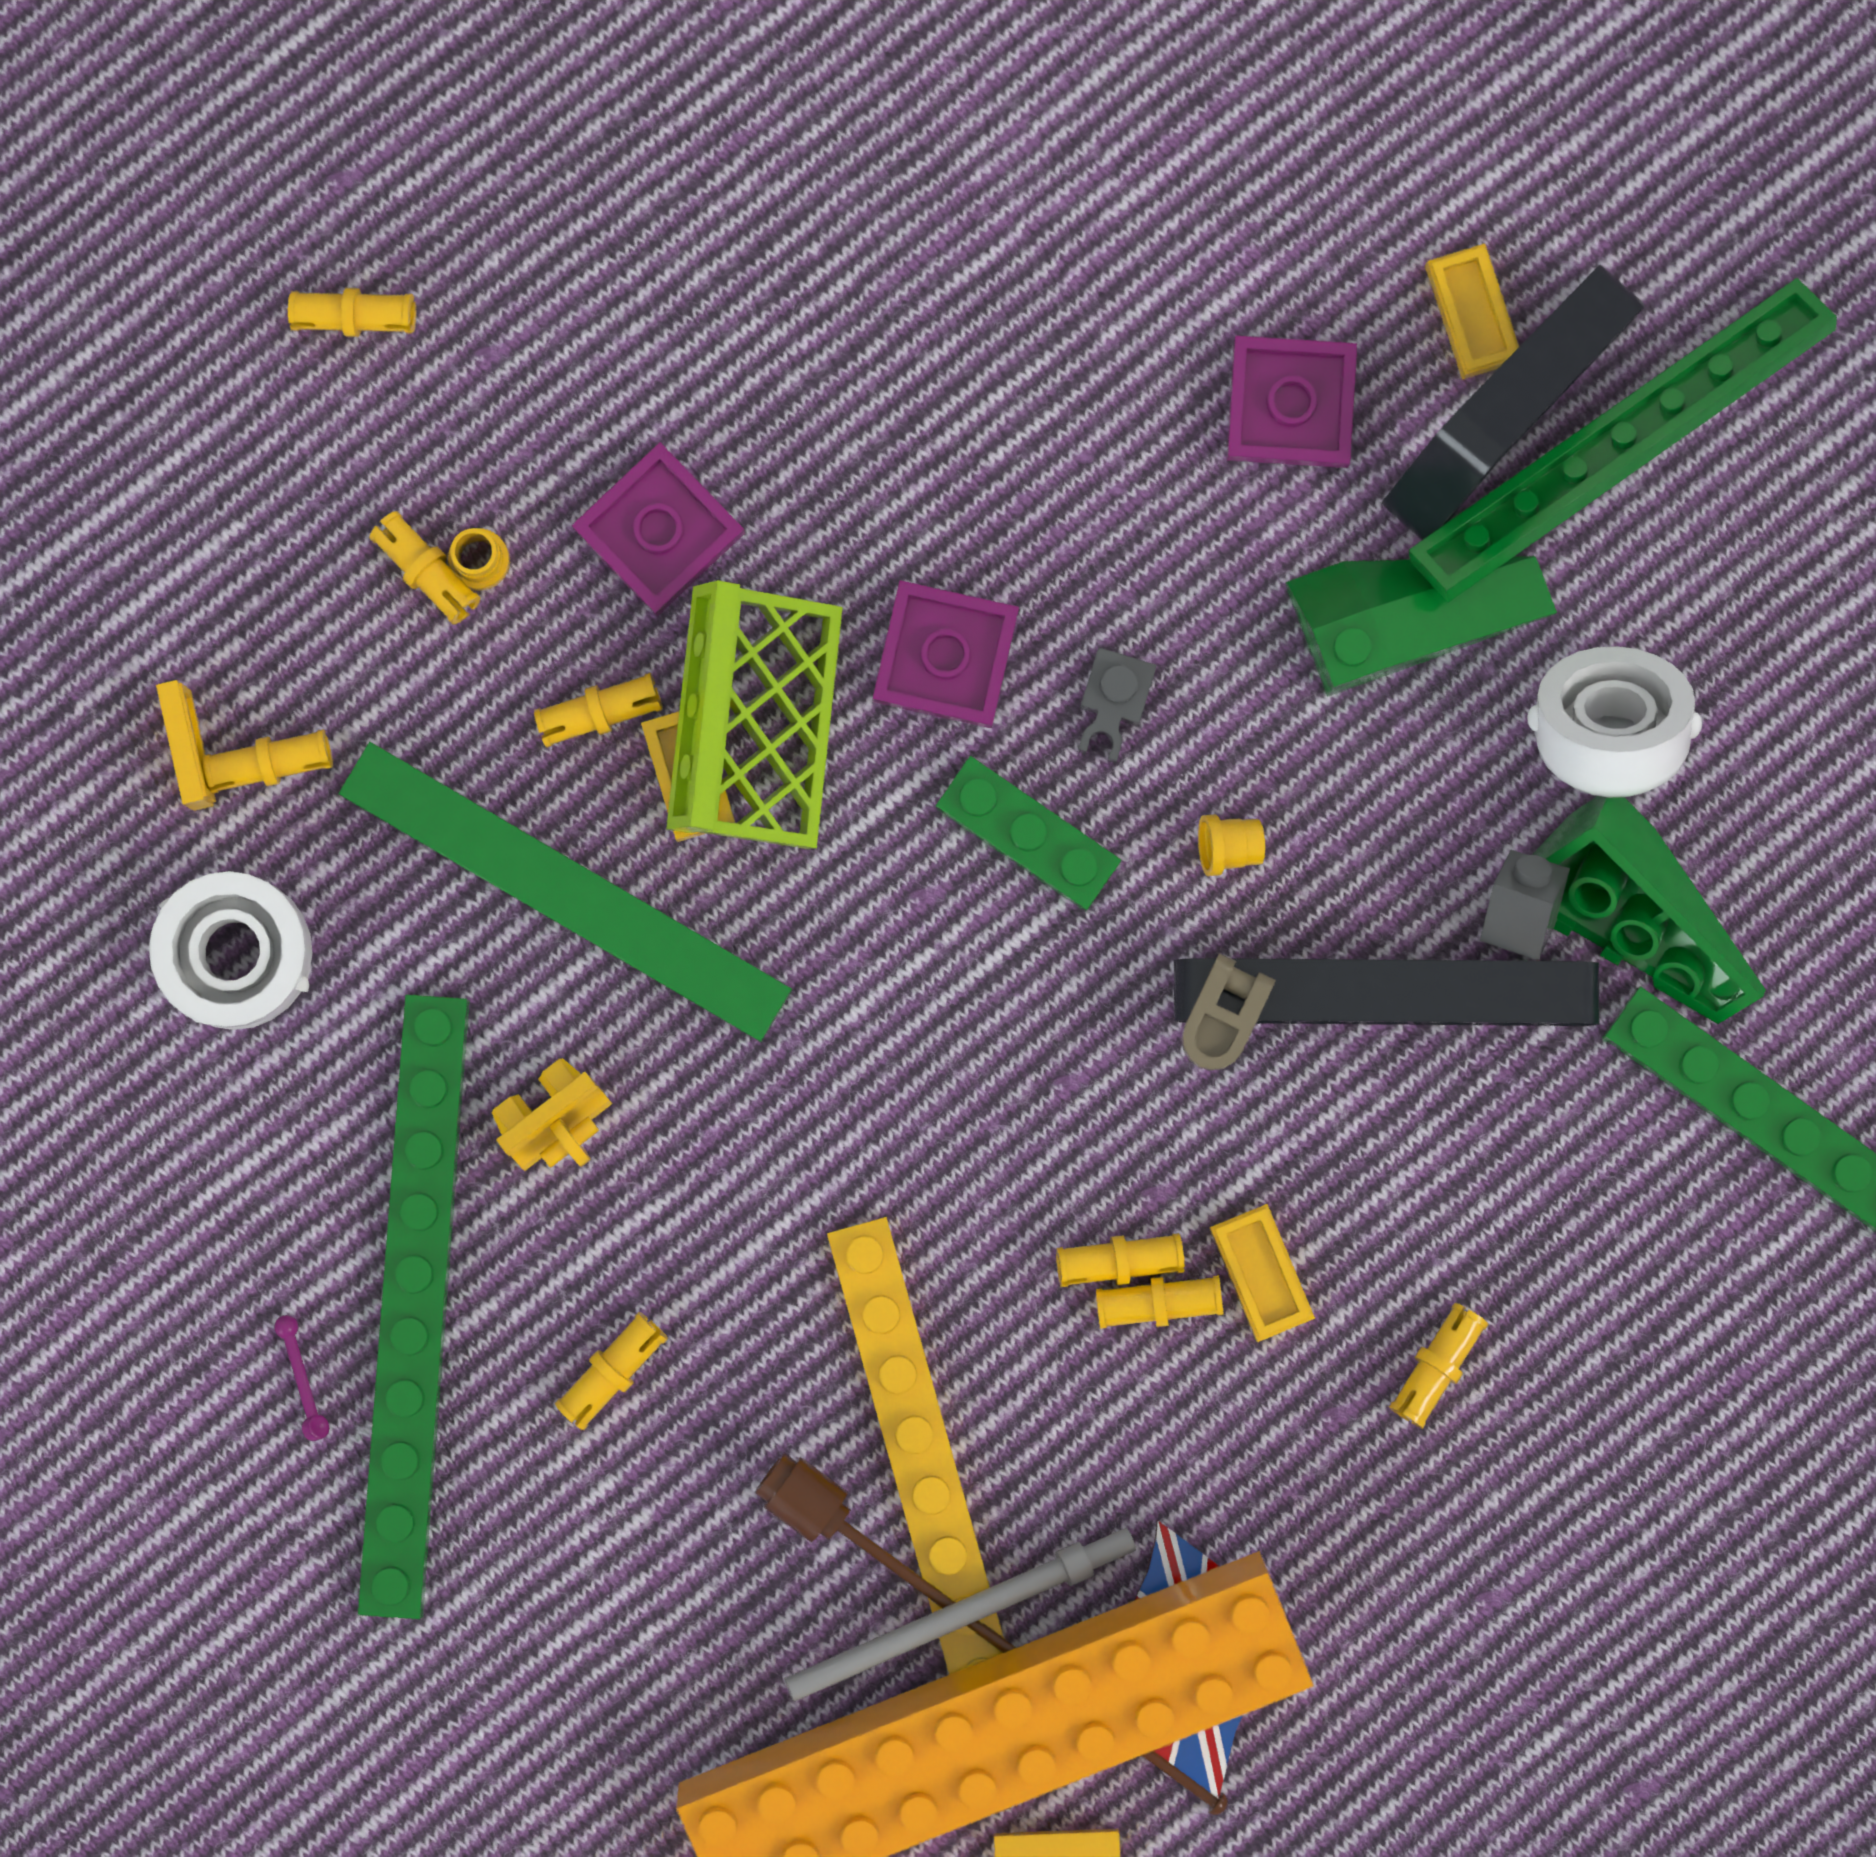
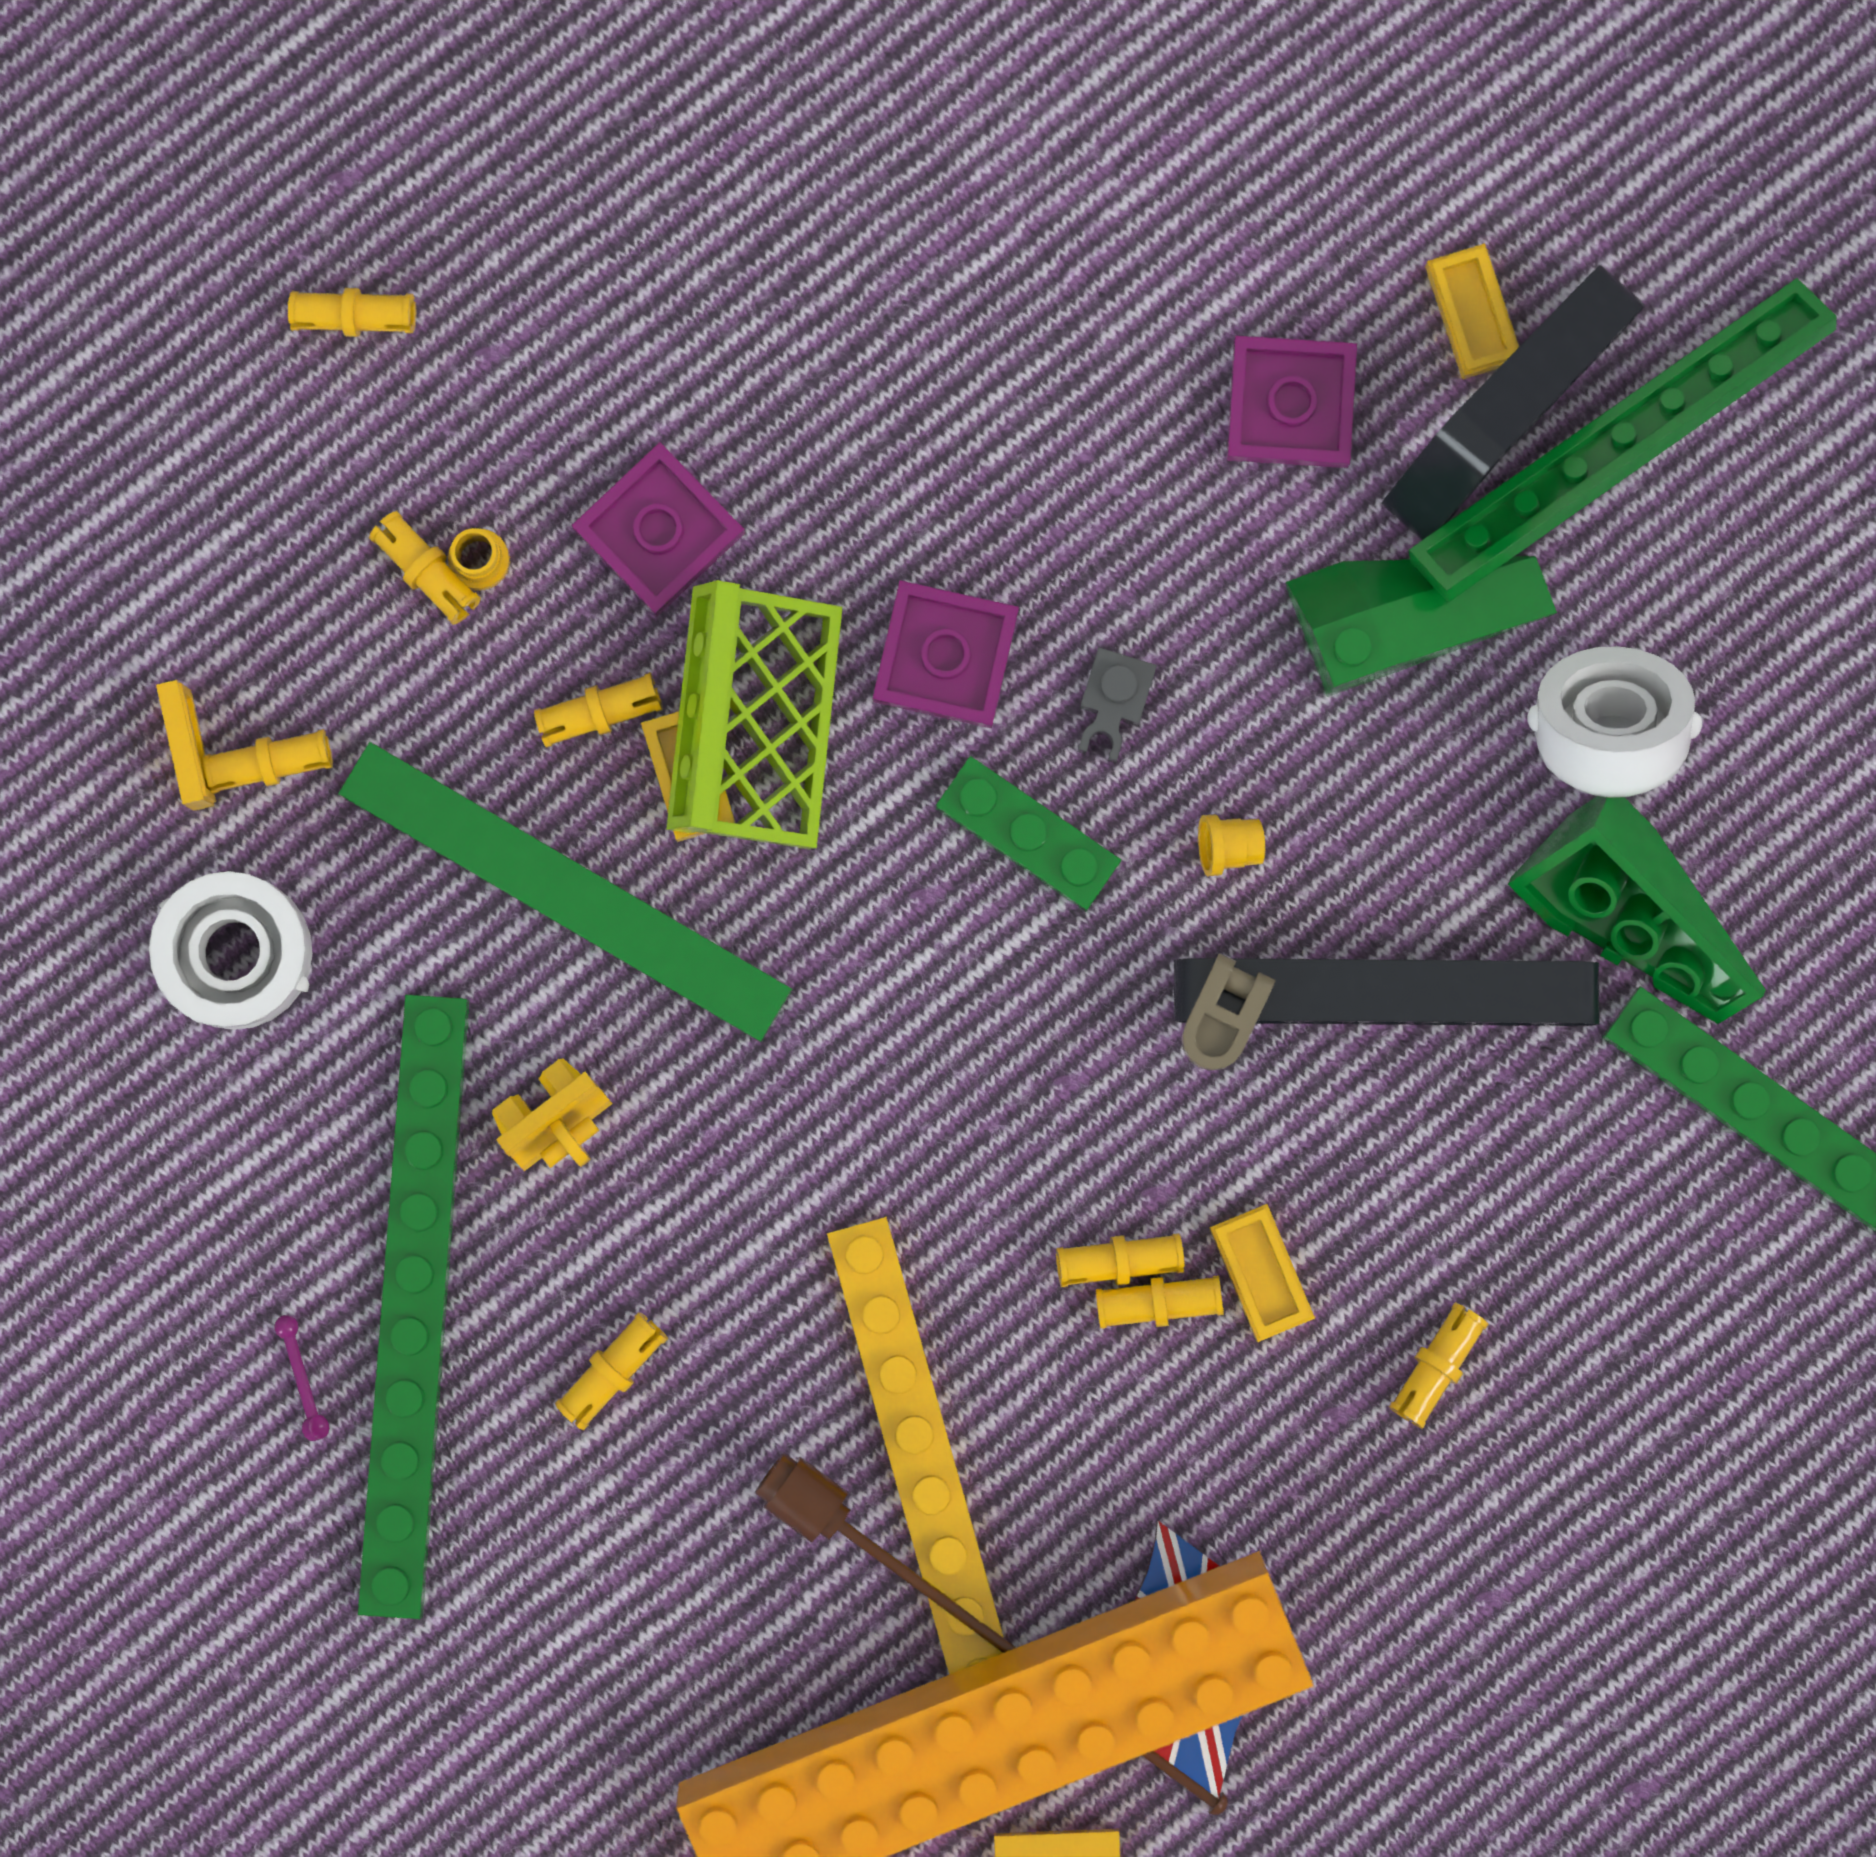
(1071, 1565): light grey bar -> none
(1524, 904): dark grey brick -> none

